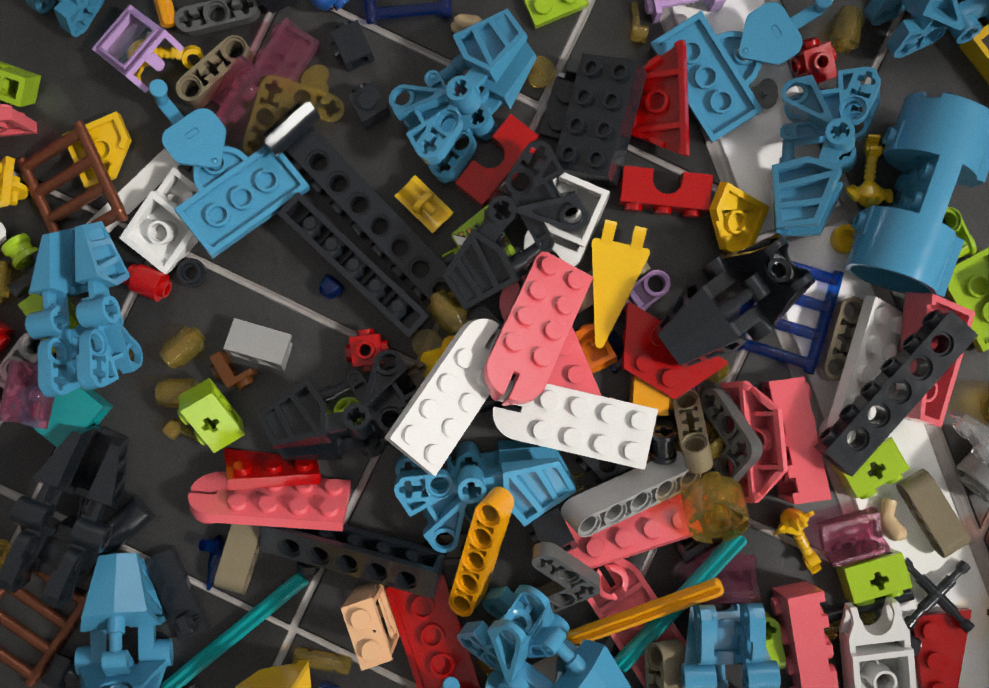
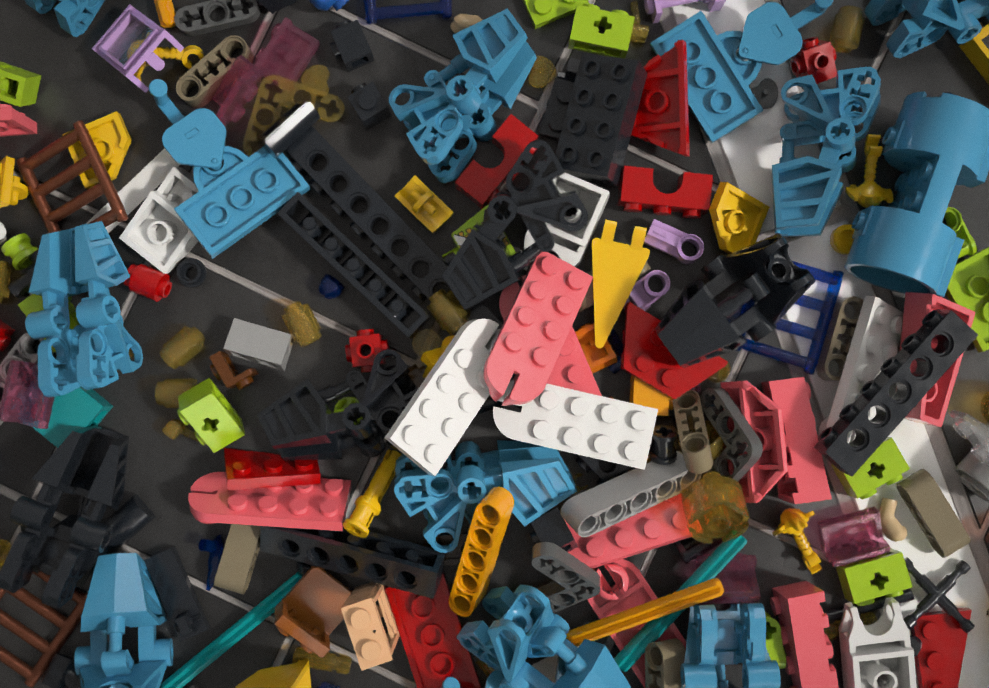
(302, 323): none -> clear yellow brick
(312, 610): none -> dark orange bracket
(369, 503): none -> yellow pin
(586, 34): none -> lime brick
(670, 241): none -> lavender piece

